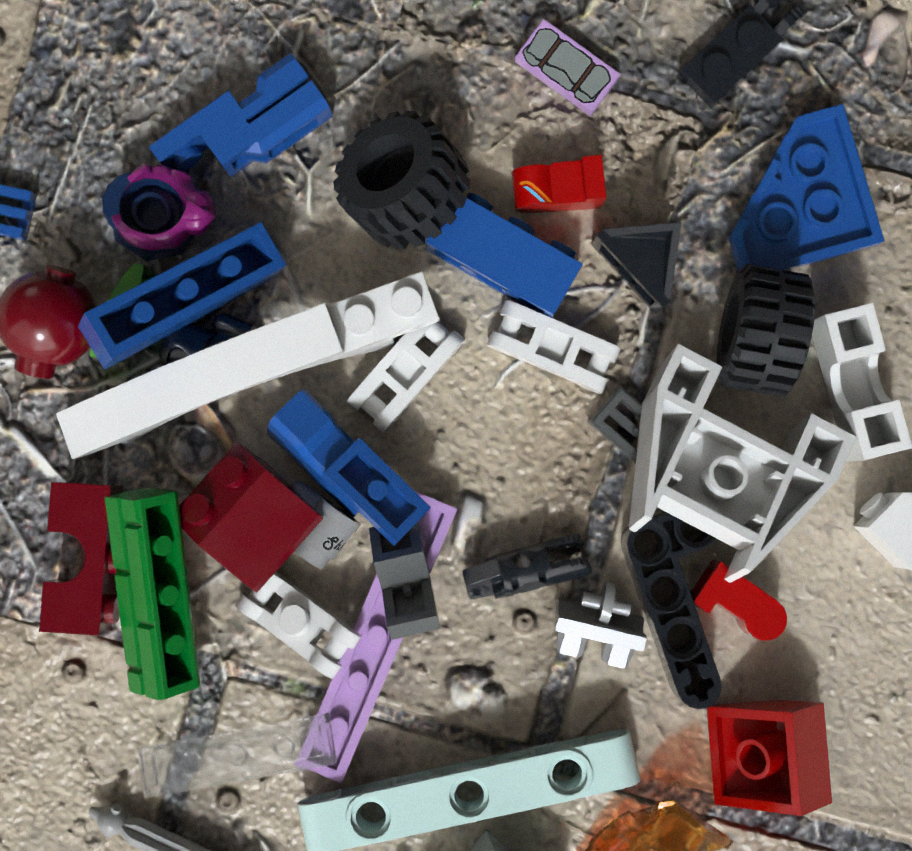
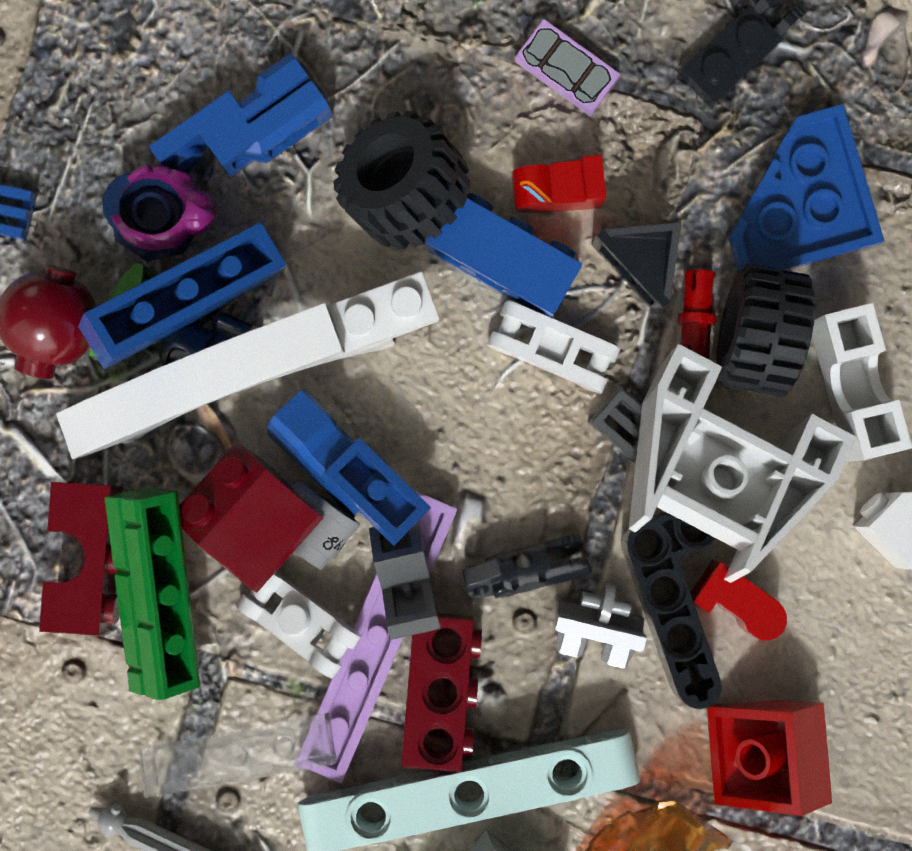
(405, 372): white plate -> none
(427, 714): none -> dark red brick
(697, 311): none -> red pin

